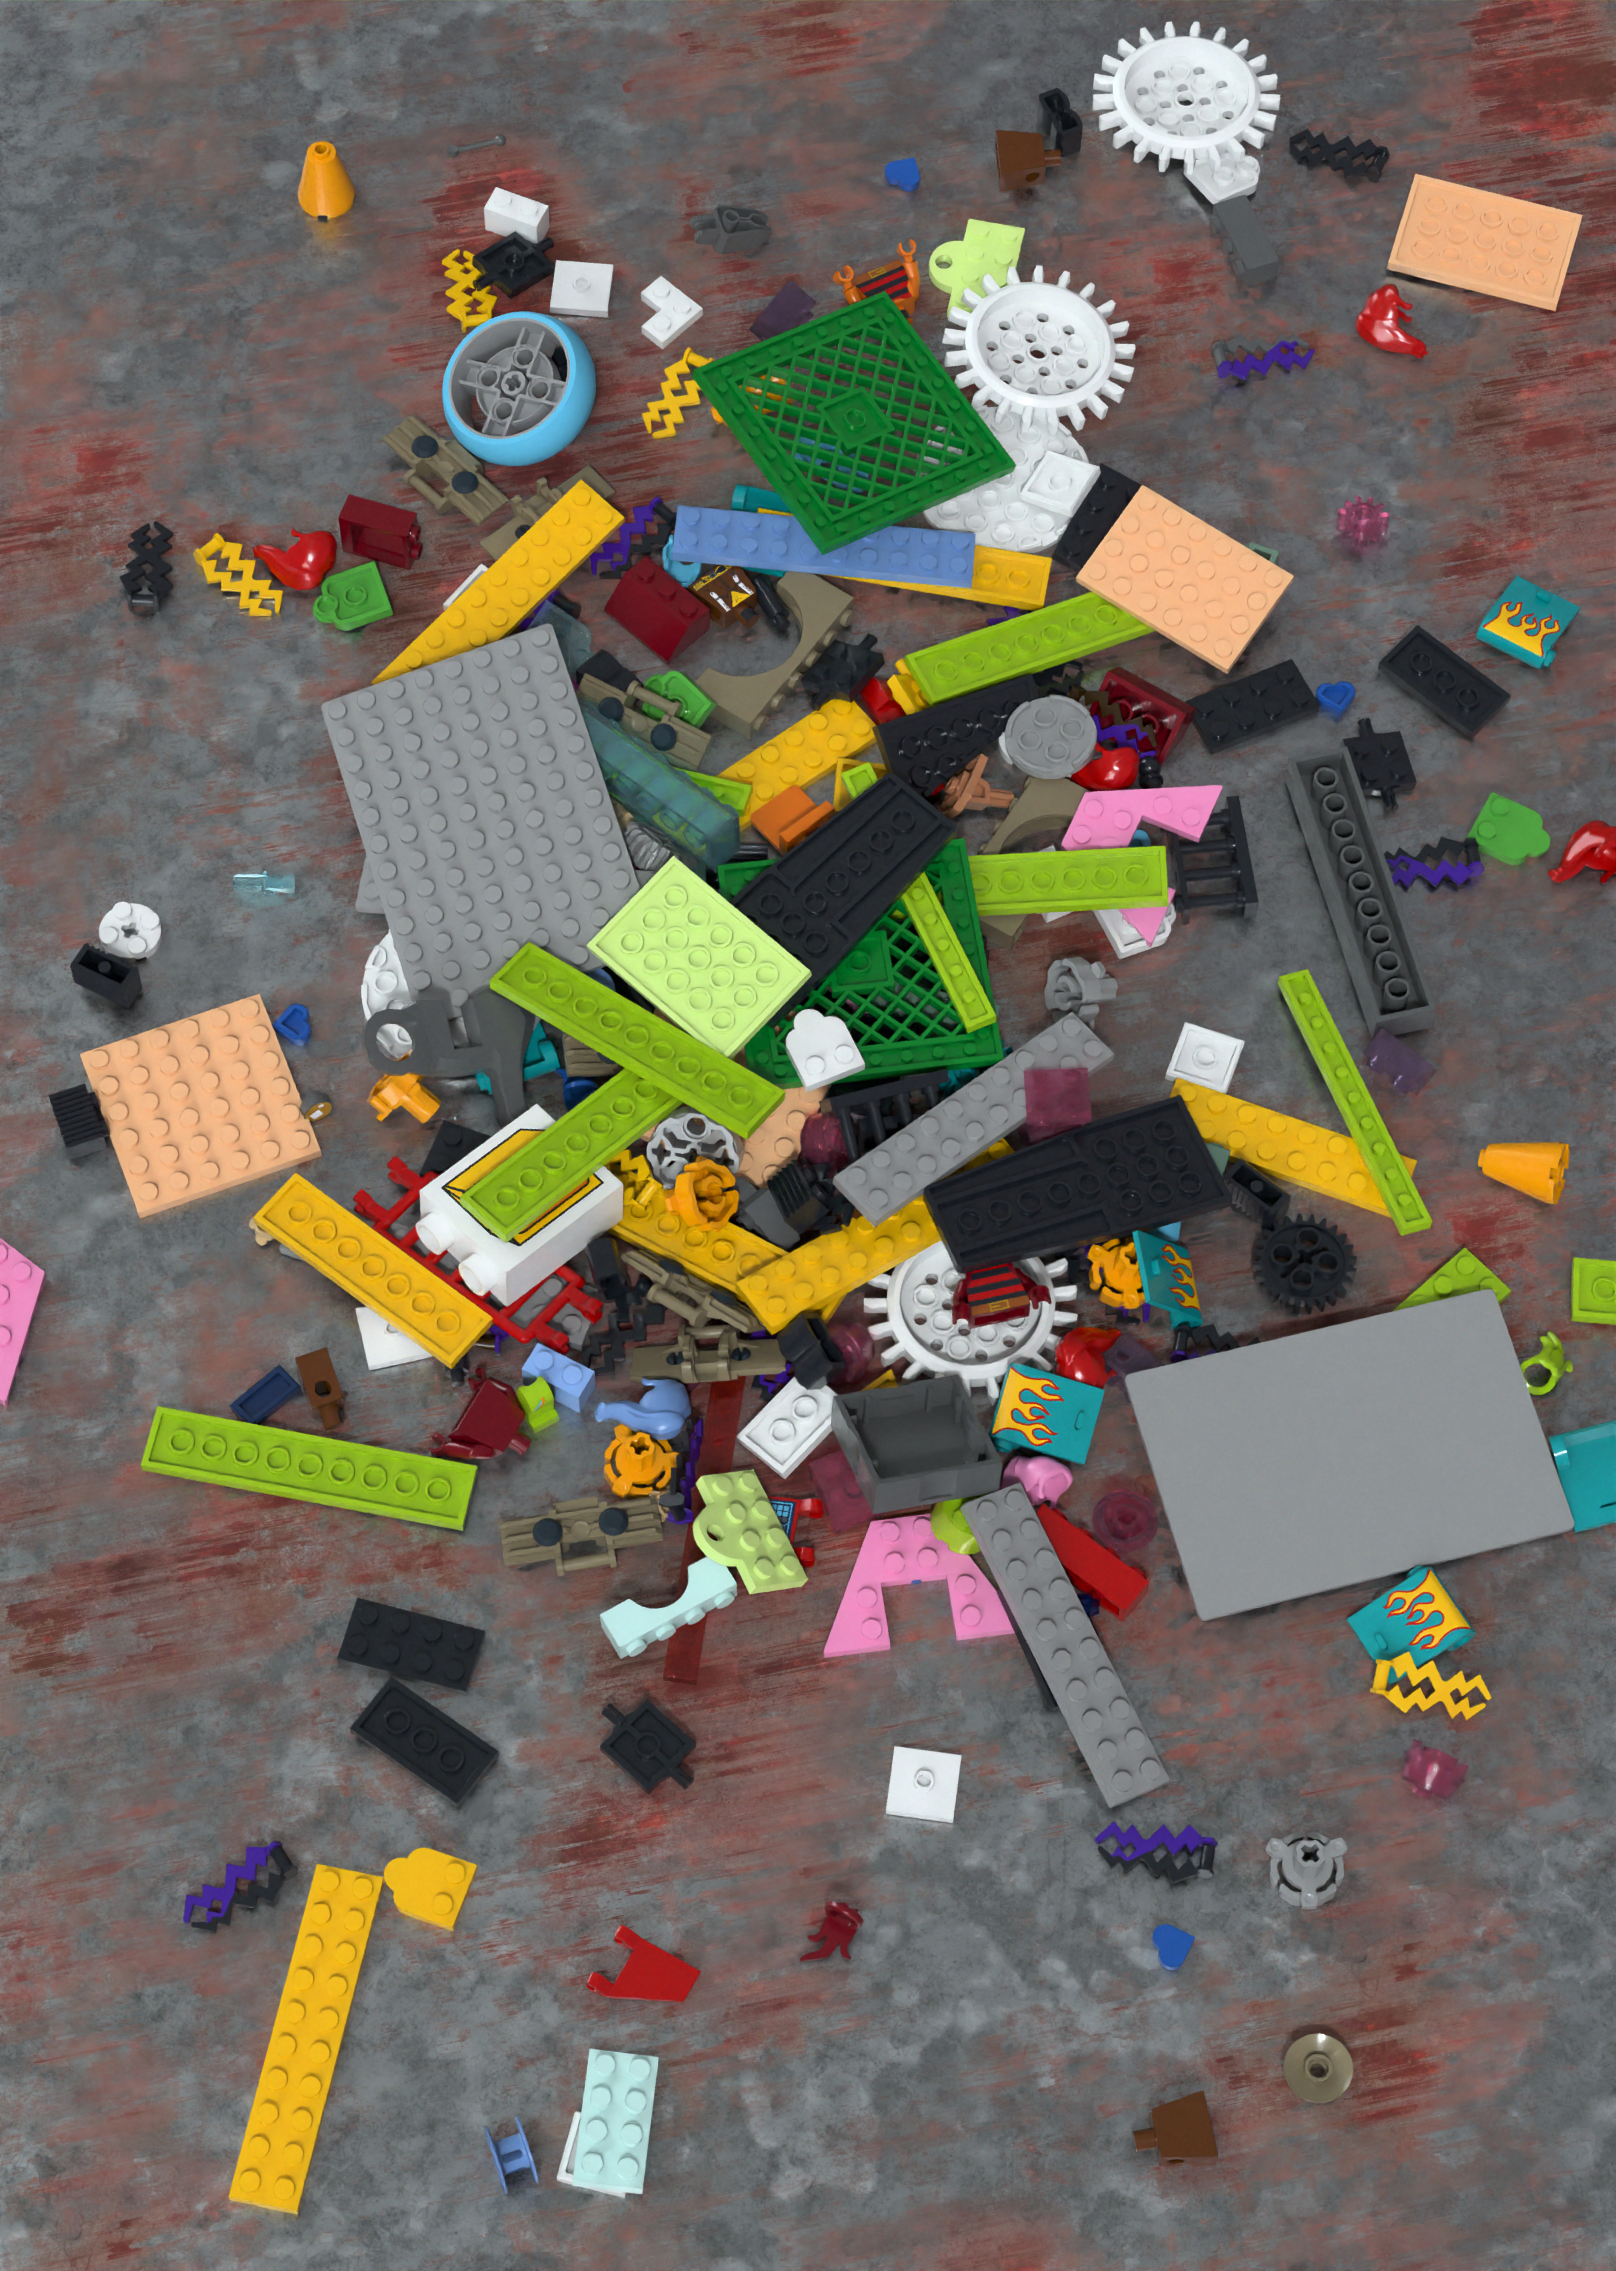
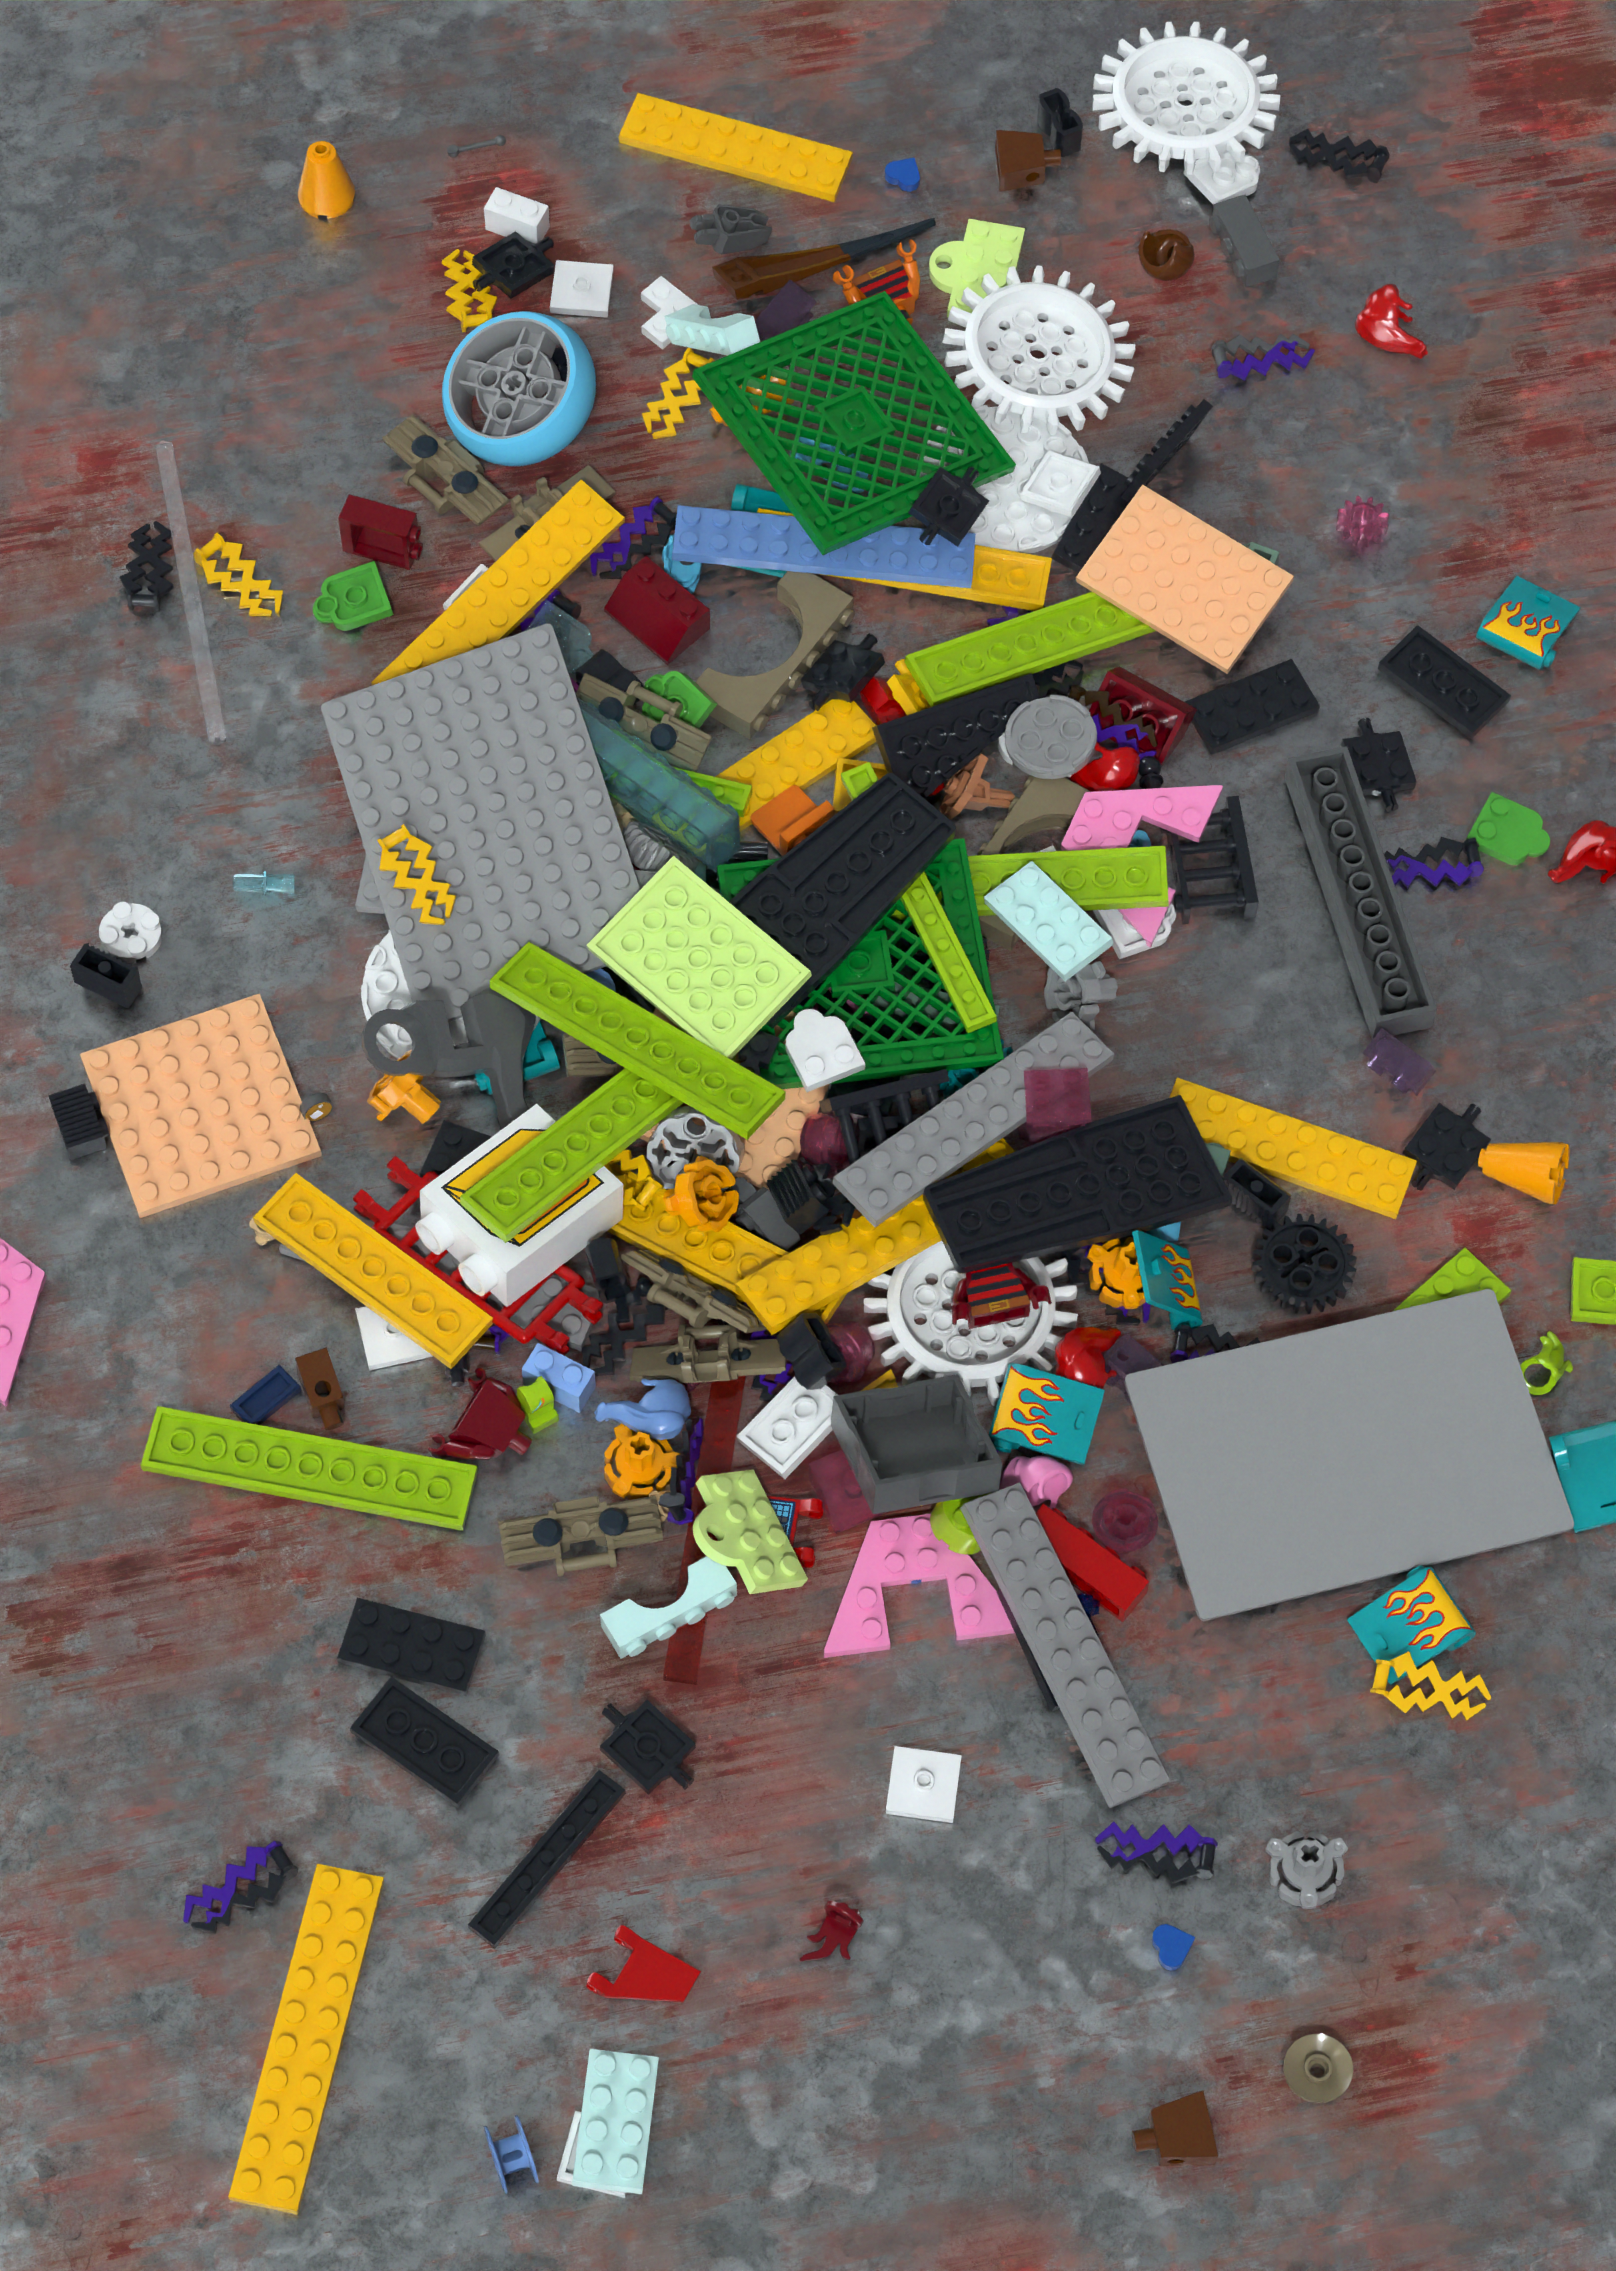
(191, 593): none -> clear axle
(294, 1024): blue tile -> none
(304, 562): red piece -> none
(422, 886): none -> yellow piece
(430, 1886): yellow plate -> none
(546, 1859): none -> black plate
(576, 1088): blue piece -> none
(724, 335): none -> light aqua arch
(727, 595): reddish brown torso -> none
(735, 147): none -> yellow plate
(759, 1052): none -> black plate
(770, 272): none -> reddish brown plate
(771, 602): black cylinder -> none
(949, 506): none -> black plate
(1048, 921): none -> light aqua plate
(1165, 449): none -> black plate
(1166, 254): none -> reddish brown piece
(1205, 1058): white tile -> none
(1335, 697): blue tile -> none
(1354, 1103): lime plate -> none
(1432, 1771): clear pink cone -> none
(1446, 1146): none -> black plate
(1485, 242): light nougat plate -> none

